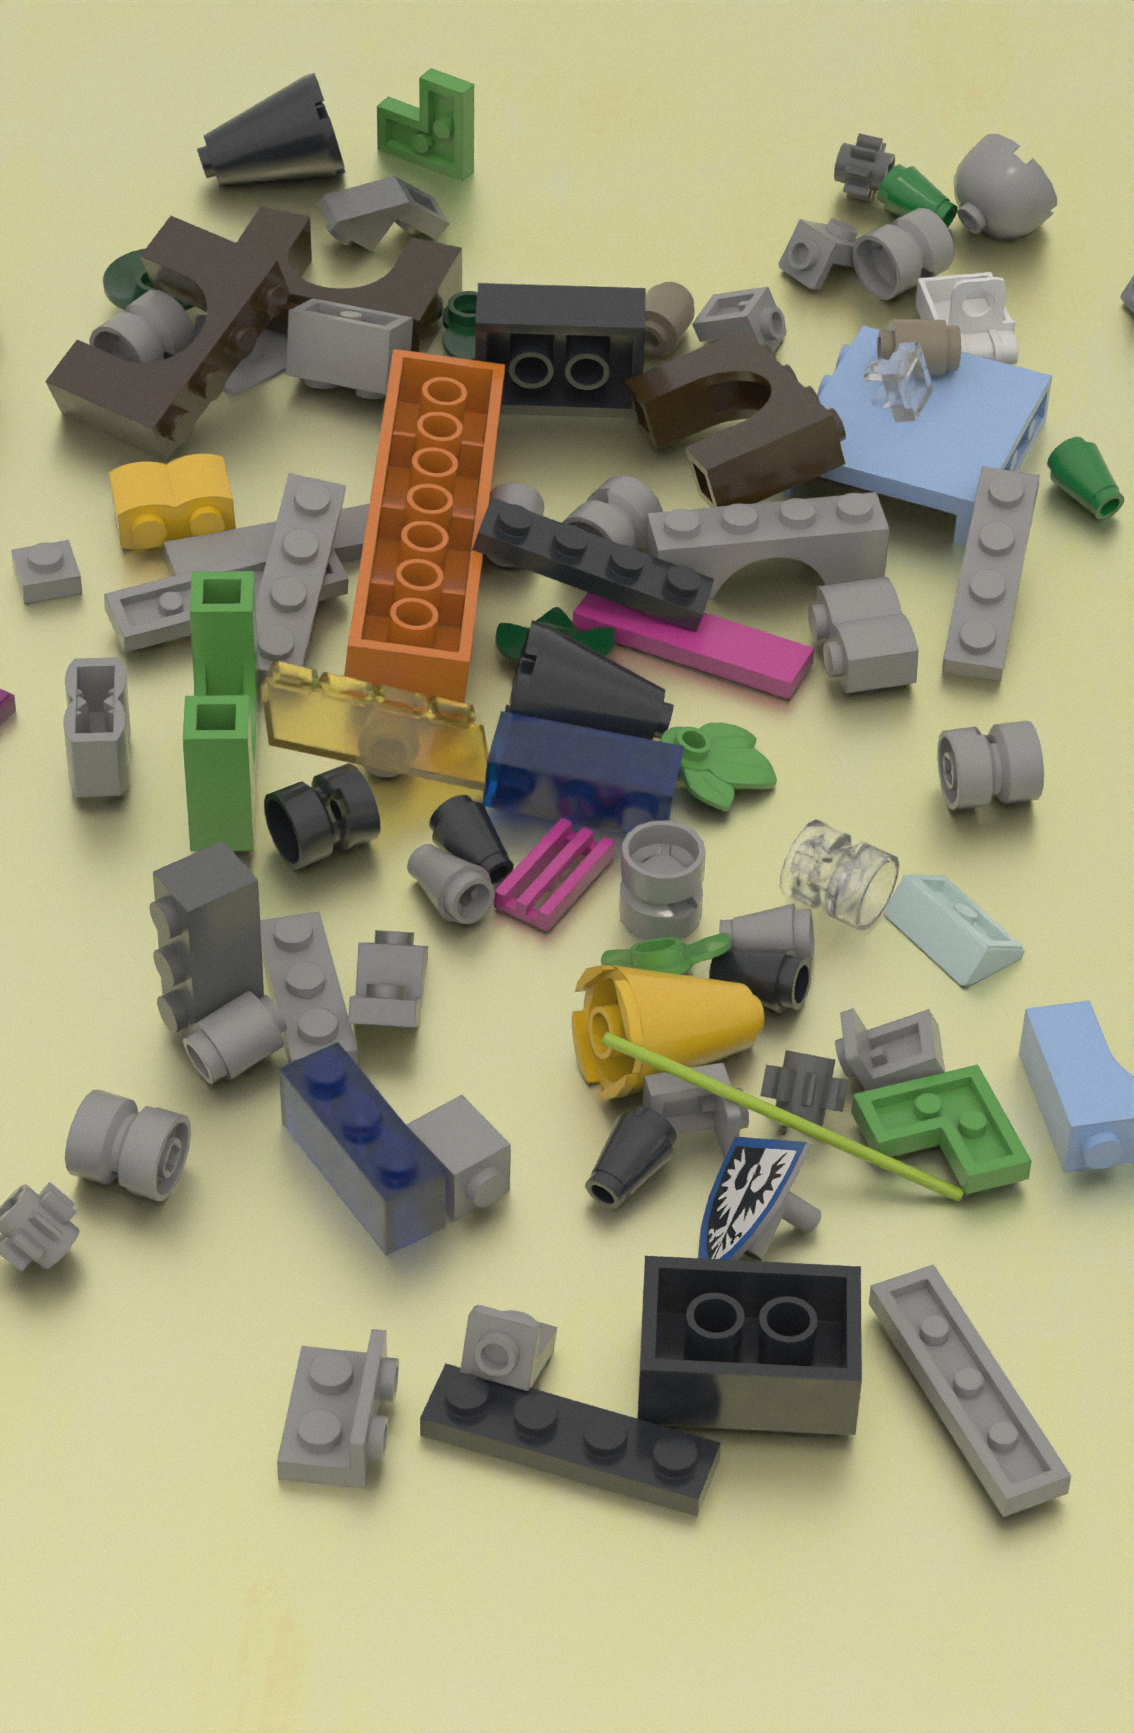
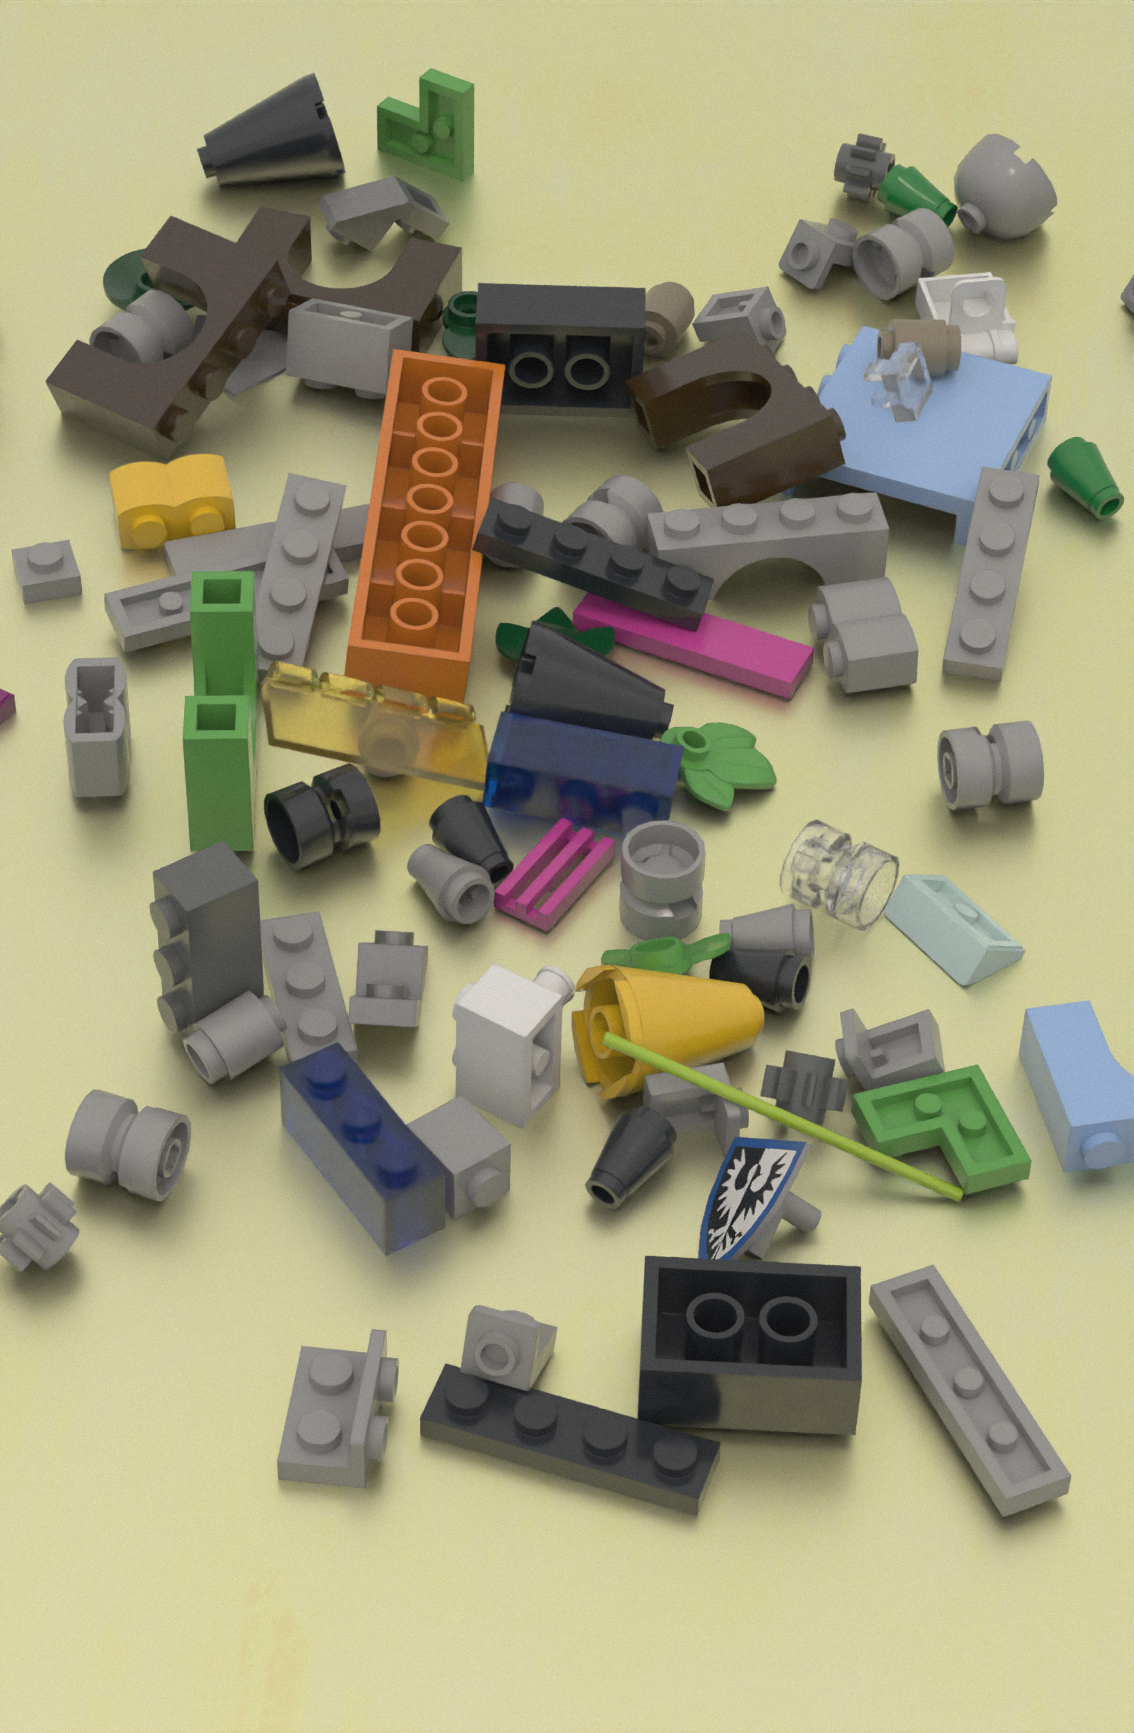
(510, 1041): none -> white brick

